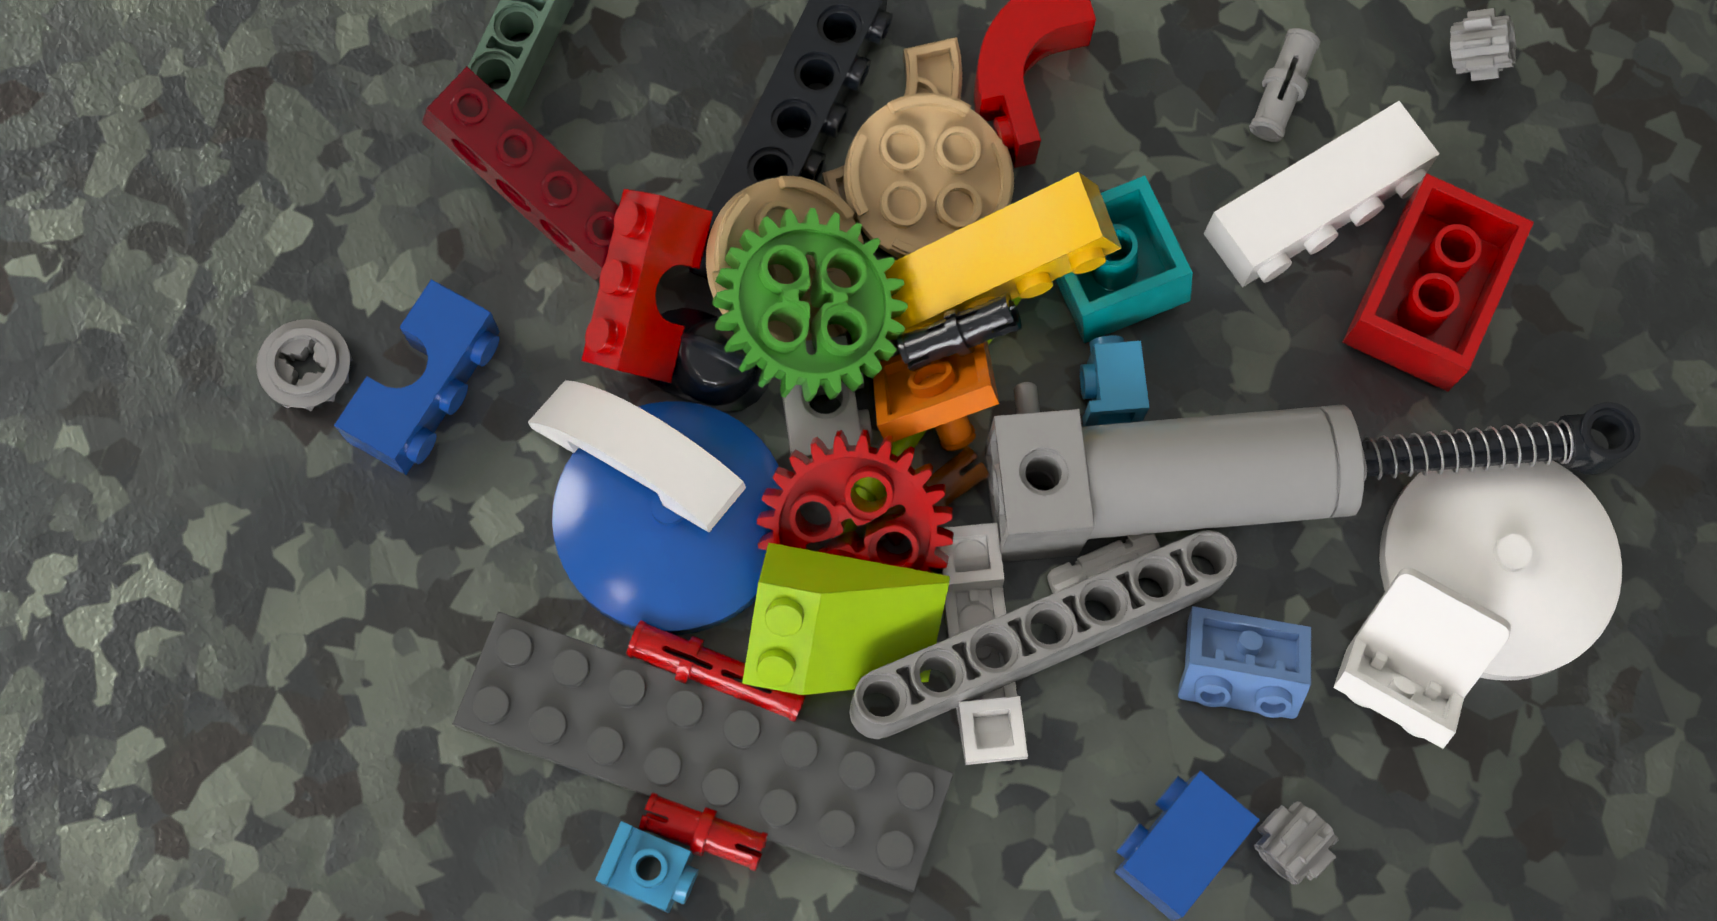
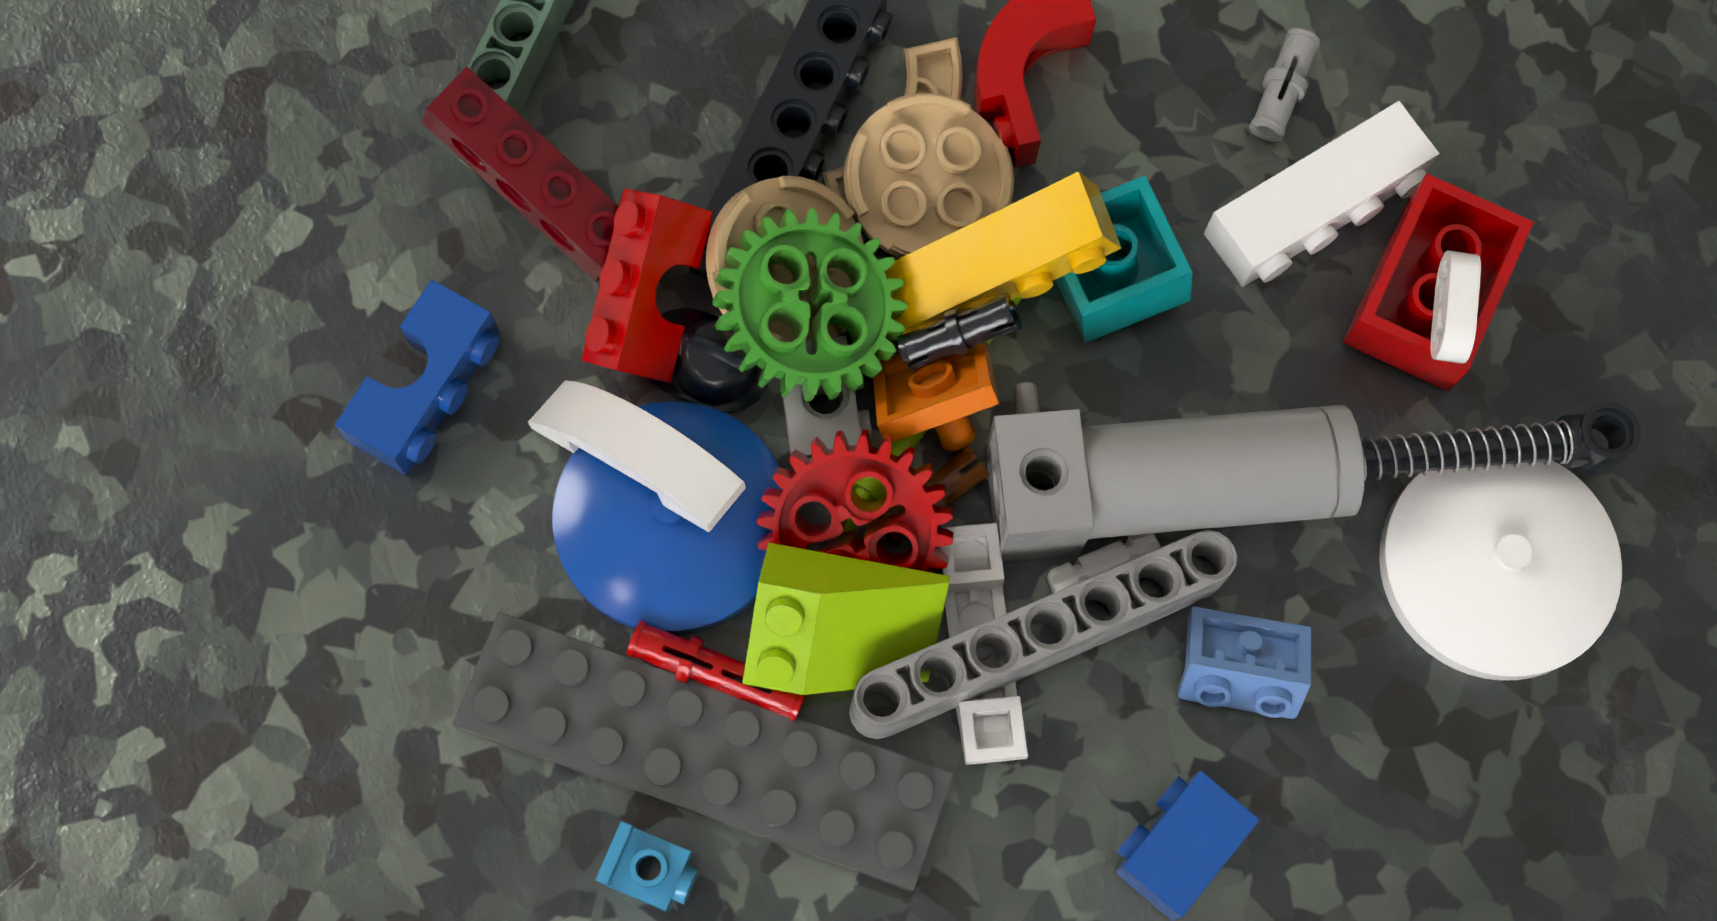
(294, 342): light grey gear -> none
(703, 831): red pin -> none
(1114, 382): dark azure brick -> none
(1296, 843): light grey gear -> none
(1421, 655): white bracket -> none
(1455, 307): none -> white beam
(1483, 44): light grey gear -> none

